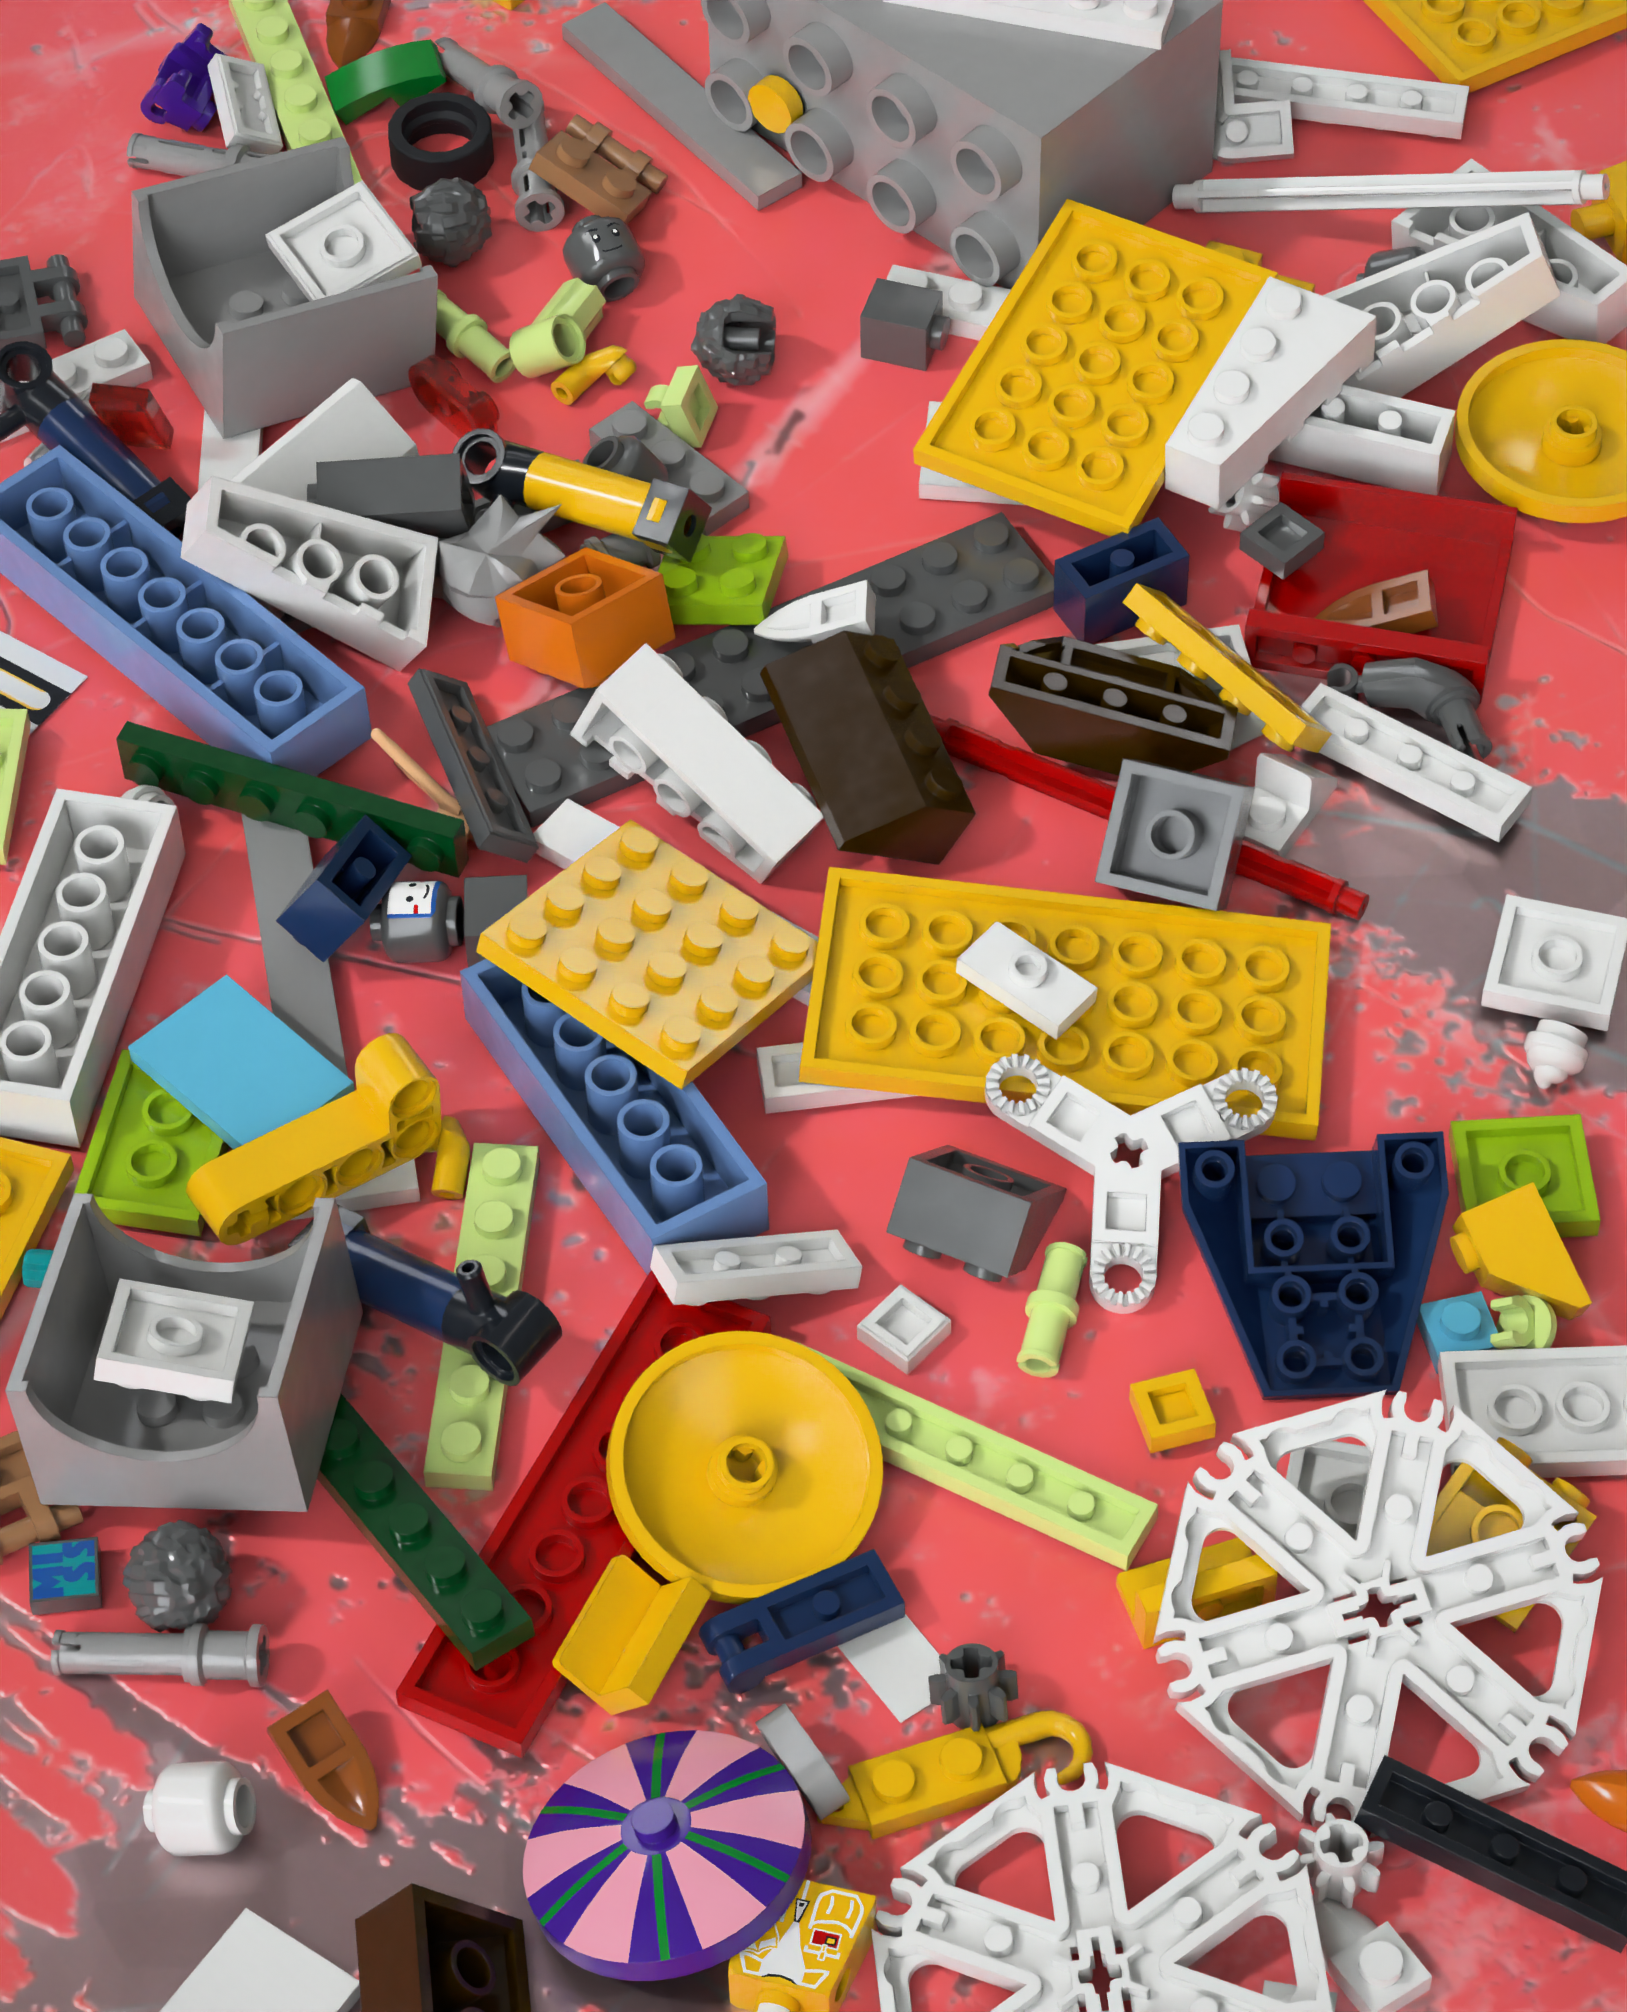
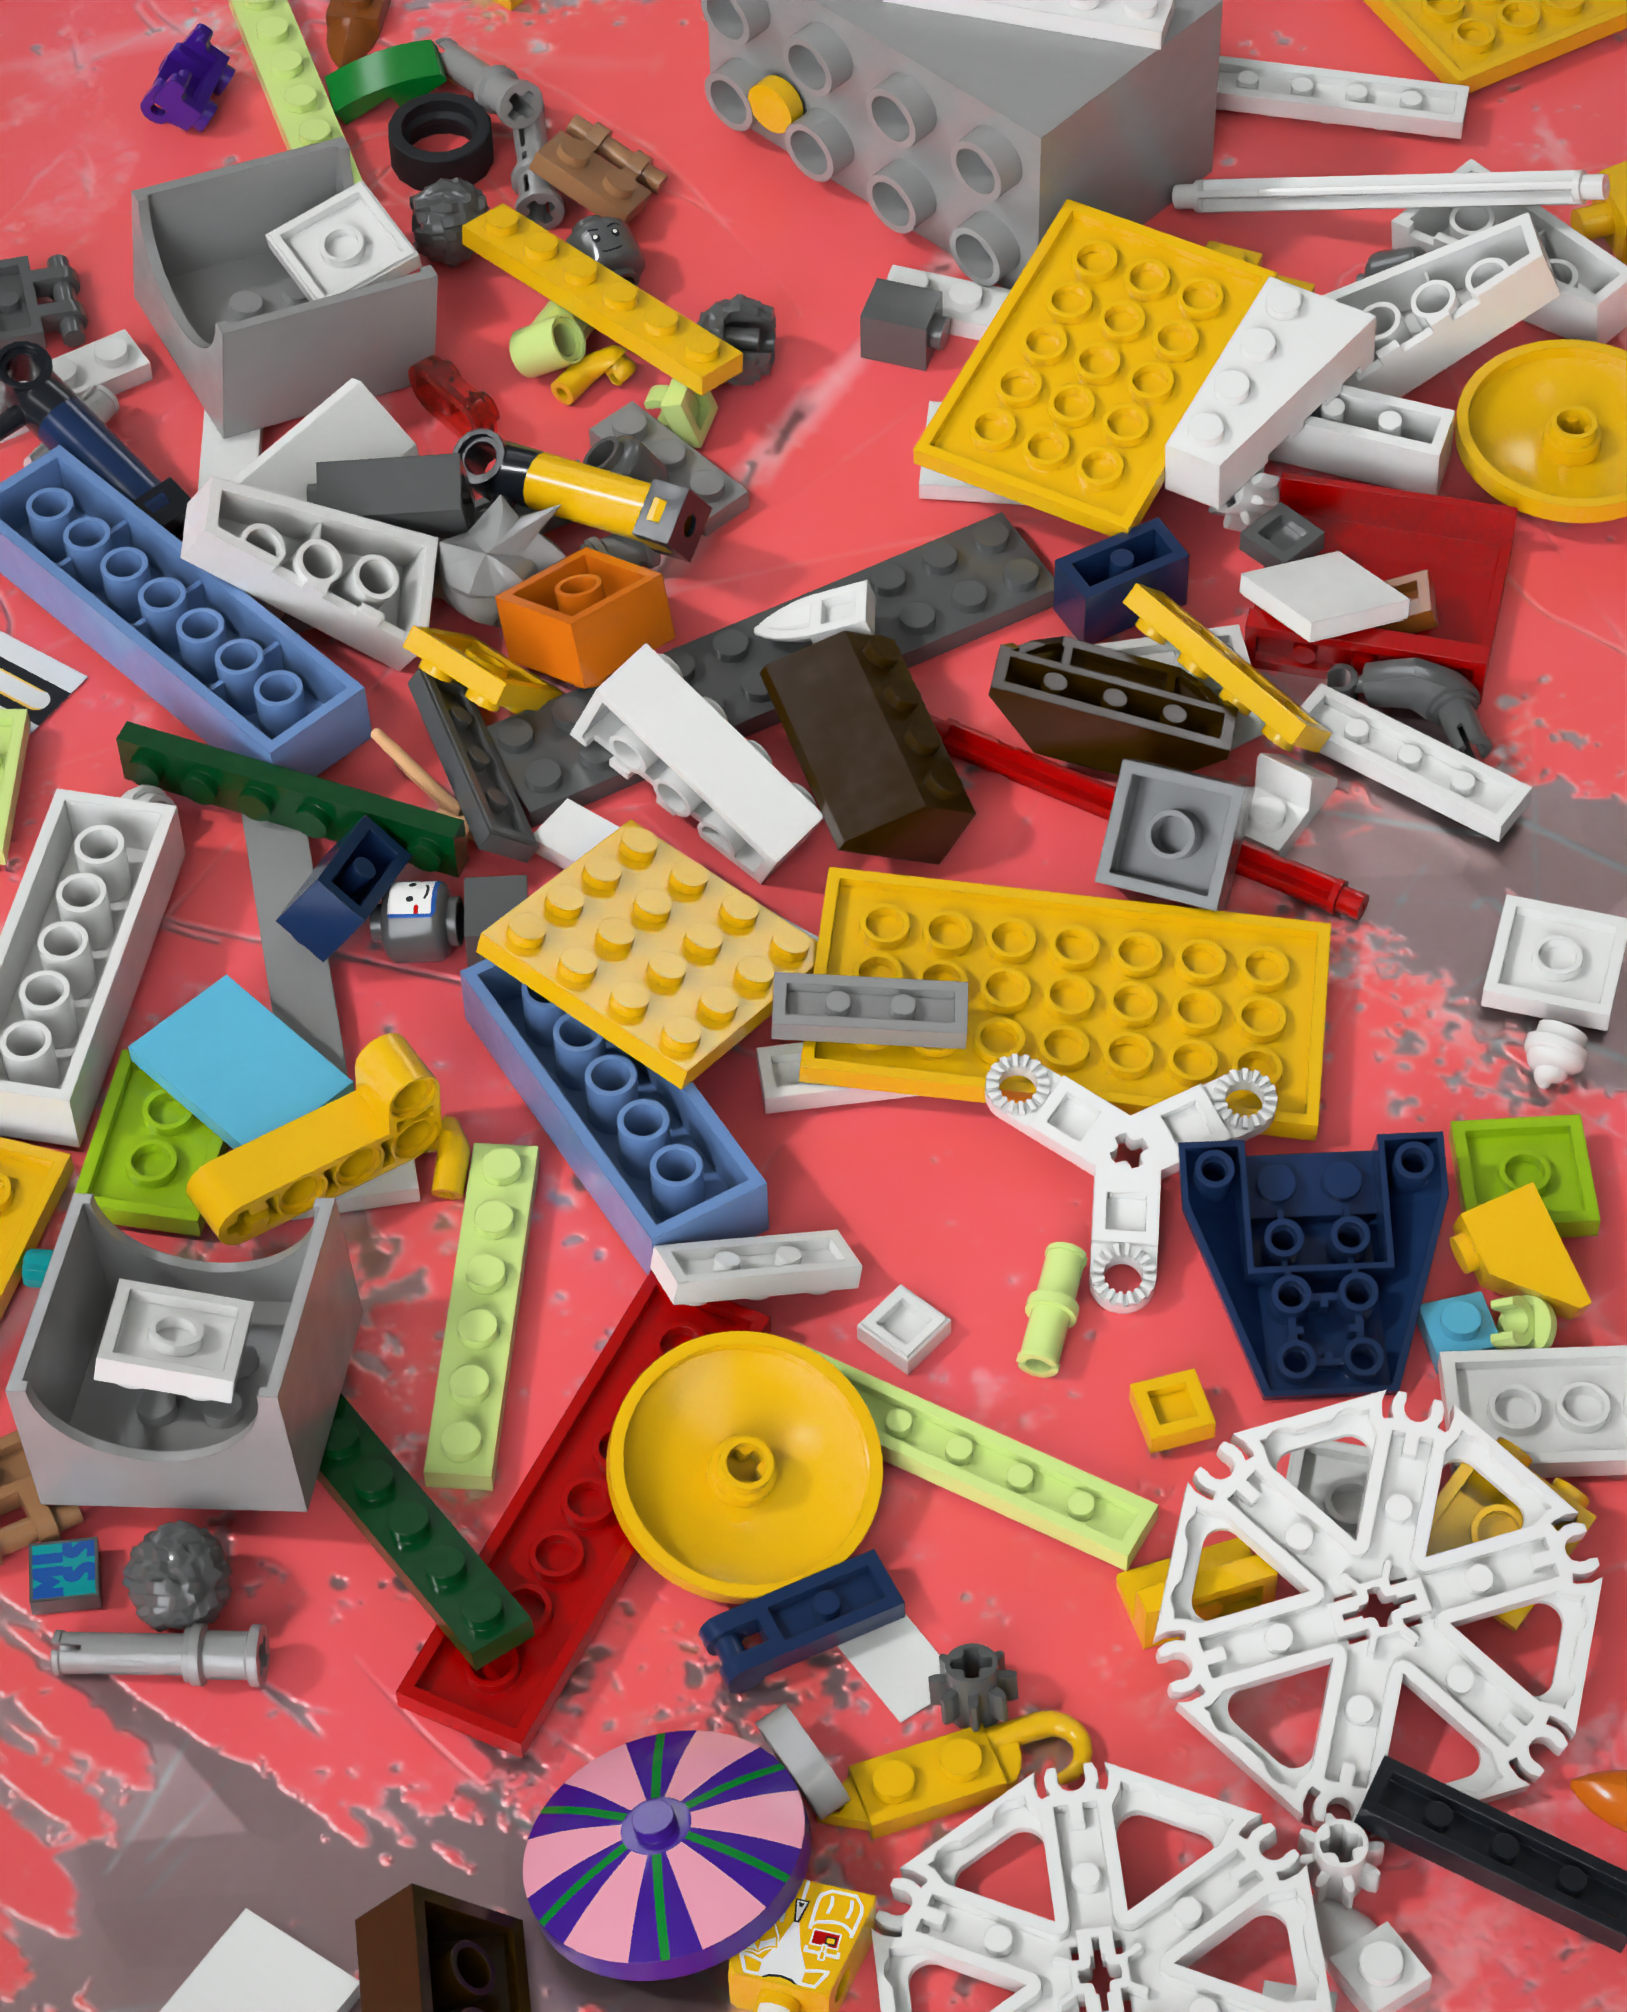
(132, 415): clear red tile -> none
(183, 157): light grey pin -> none
(200, 1808): white head -> none
(244, 104): white plate -> none
(329, 1760): dark orange plate -> none
(458, 1308): piece -> none
(468, 337): yellowish green pin -> none
(487, 674): none -> yellow plate
(603, 299): none -> yellow plate
(628, 1635): yellow panel -> none
(680, 106): light grey tile -> none
(727, 580): lime plate -> none
(870, 1010): none -> light grey plate
(973, 1211): slope -> none
(1026, 980): white plate -> none
(1249, 129): white plate -> none
(1324, 596): none -> white tile

